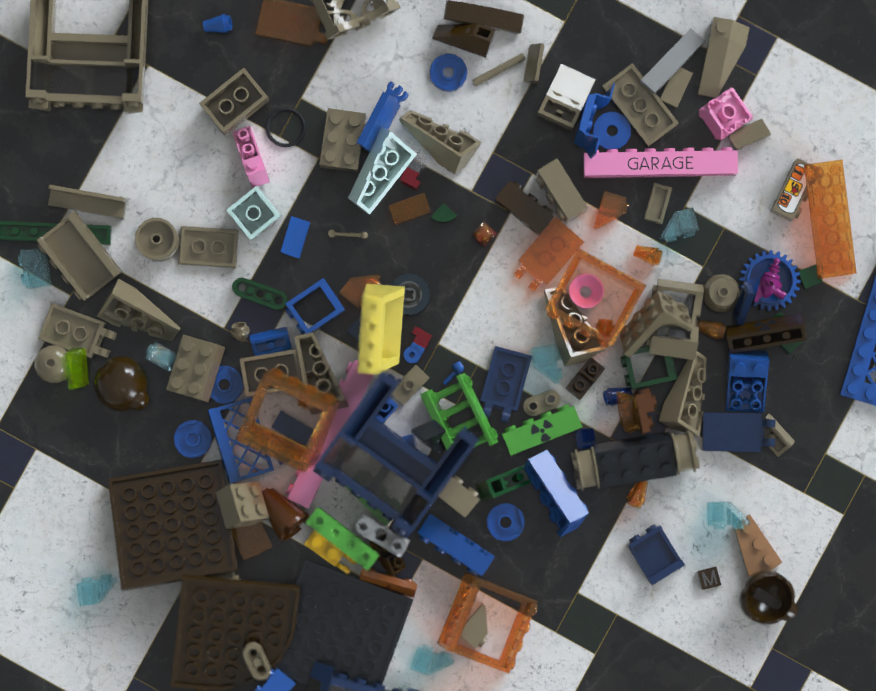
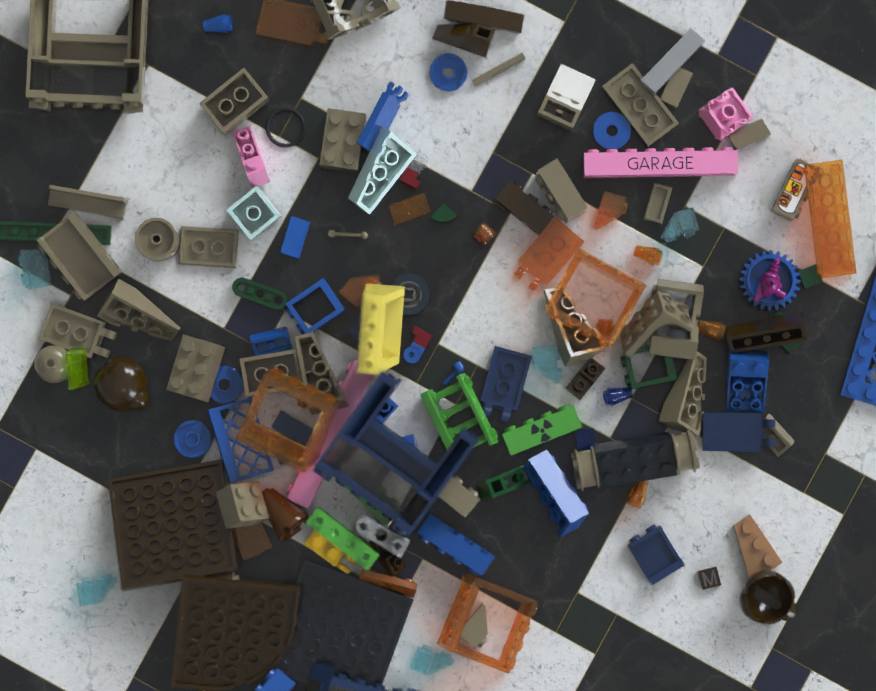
(161, 356): clear light blue slope -> none
(240, 331): dark tan plate -> none
(255, 660): dark tan plate -> none
(410, 384): dark tan plate -> none
(430, 435): black slope -> none
(446, 146): dark tan wedge -> none
(517, 522): blue tile -> none
(533, 63): dark tan slope -> none
(541, 402): dark tan plate -> none
(582, 137): blue piece -> none
(593, 283): bright pink piece -> none
(627, 412): clear orange slope -> none
(645, 404): reddish brown plate -> none
(721, 293): dark tan cone -> none
(723, 50): dark tan wedge -> none
(724, 514): clear light blue slope -> none
(743, 303): dark blue tile -> none

